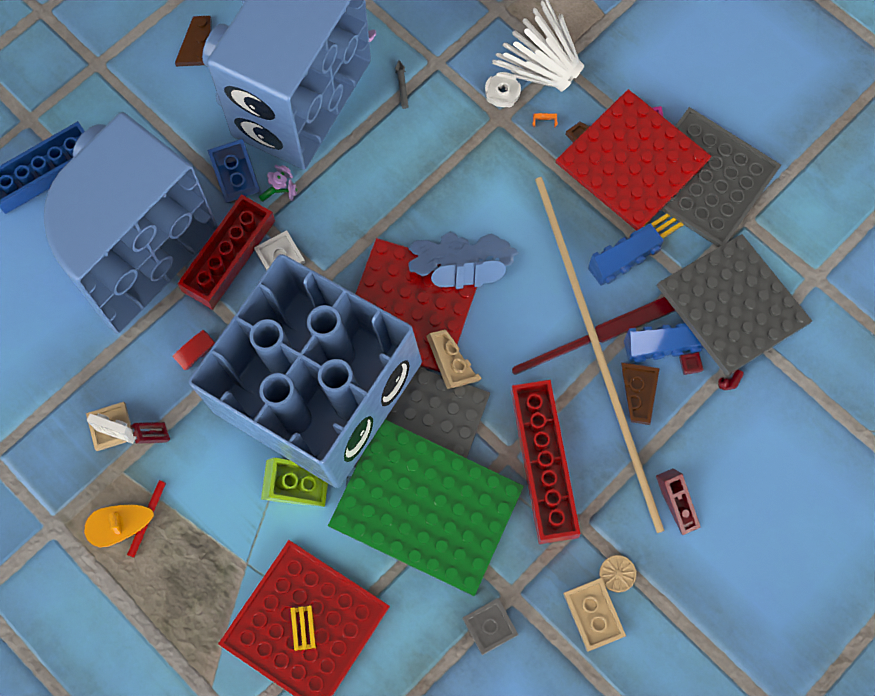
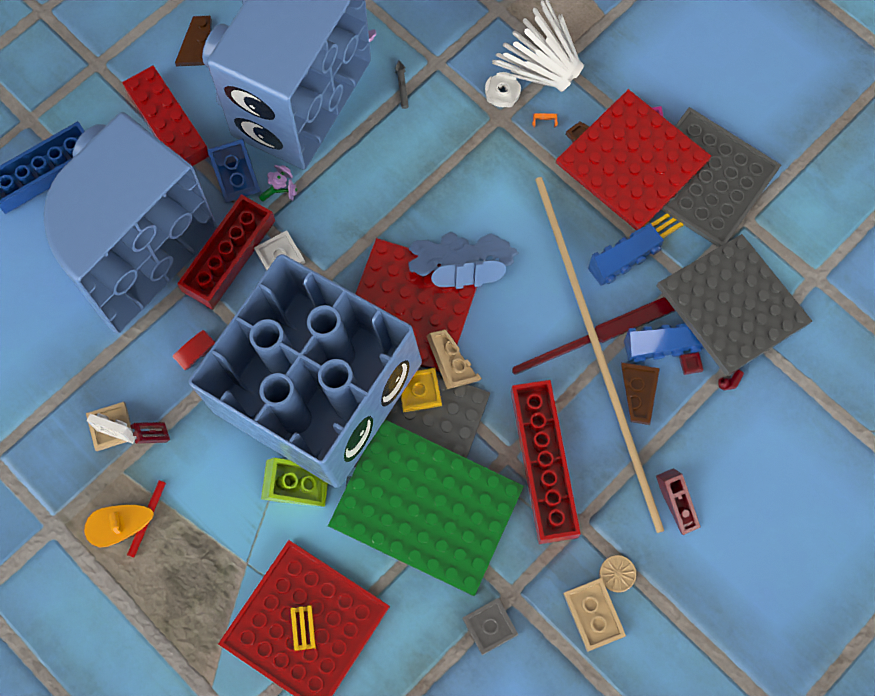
(165, 115): none -> red brick
(421, 391): none -> yellow tile

